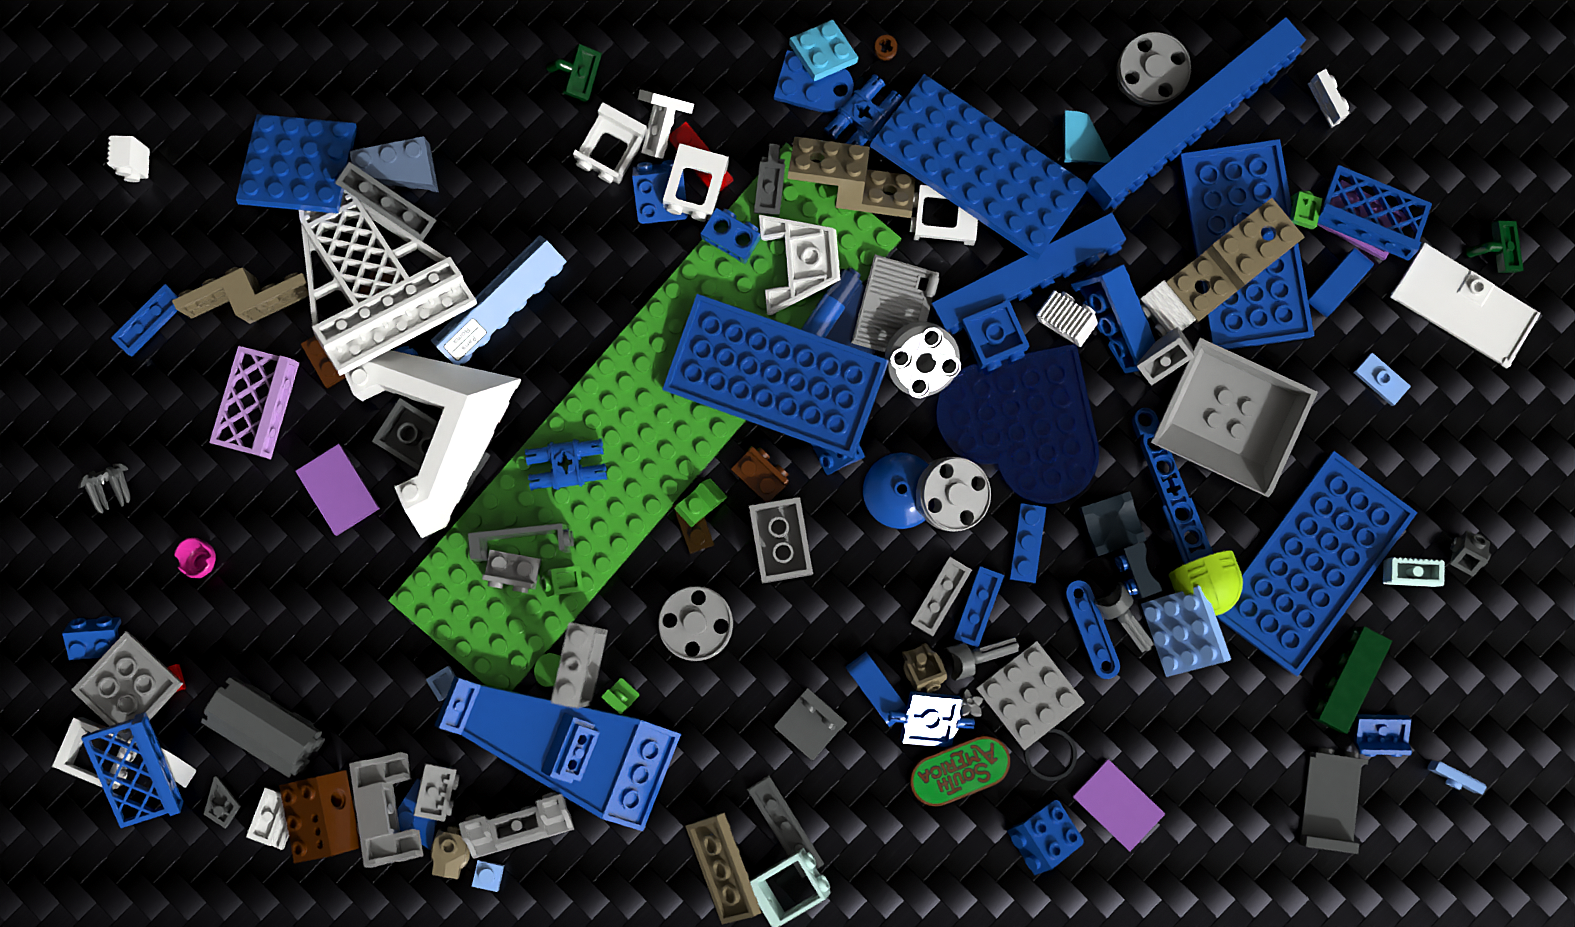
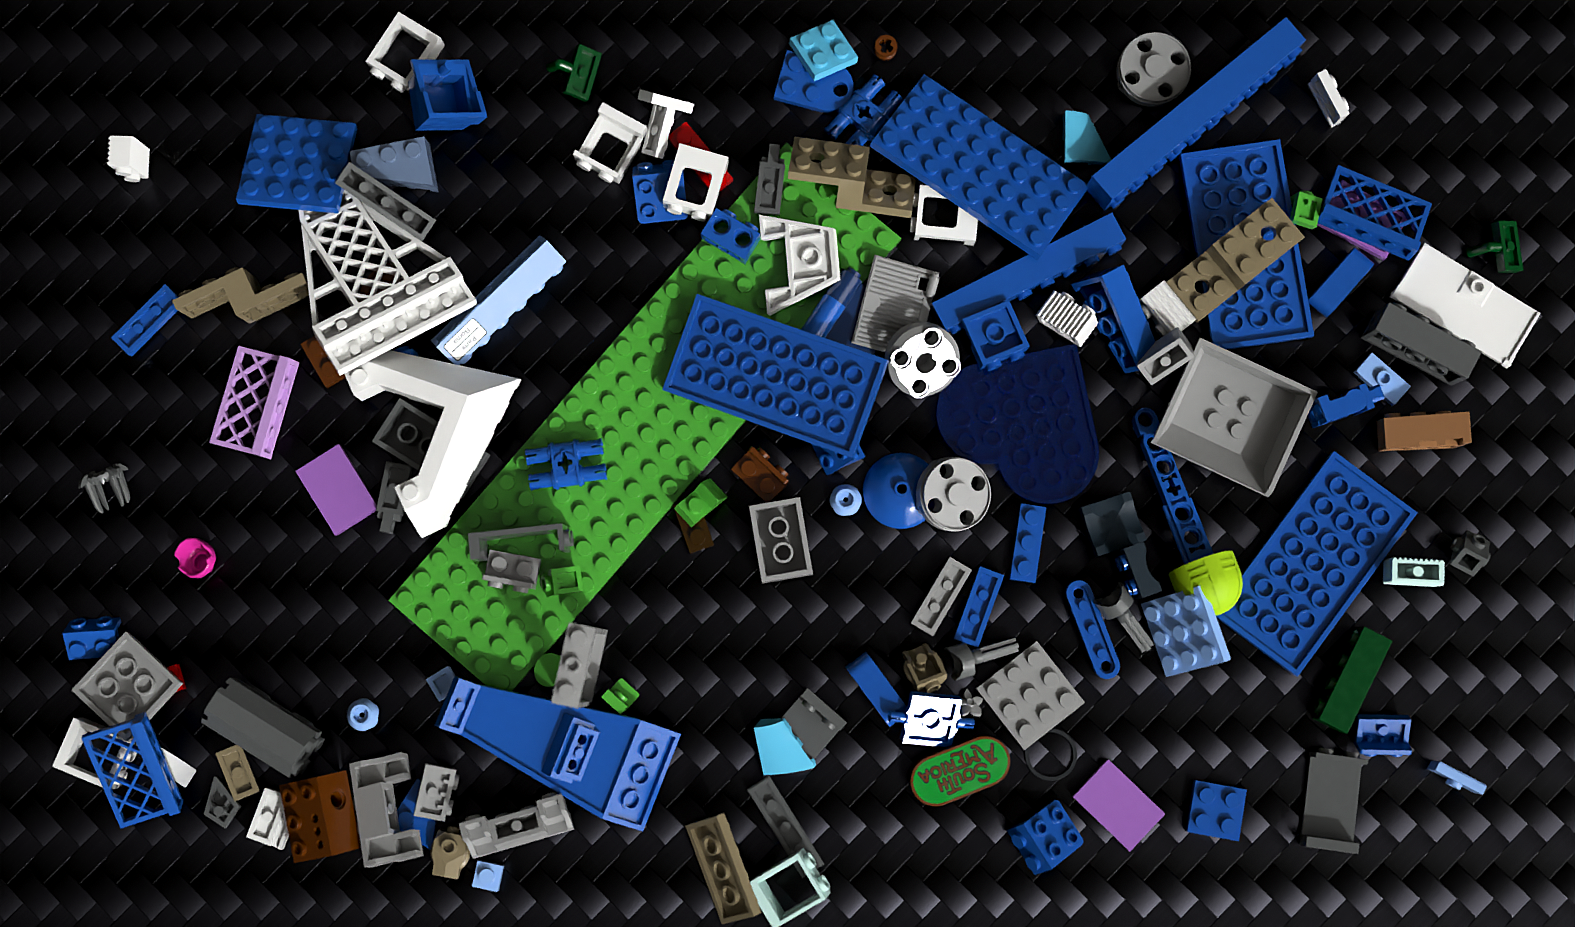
(237, 772): none -> dark tan plate
(368, 708): none -> light blue plate
(389, 505): none -> dark grey hinge
(402, 22): none -> white window
(444, 95): none -> blue piece
(695, 623): light grey piece -> none
(780, 748): none -> medium azure slope
(845, 508): none -> light blue plate
(1216, 810): none -> blue plate
(1351, 402): none -> blue hips
(1421, 343): none -> dark grey brick
(1423, 431): none -> medium nougat wedge

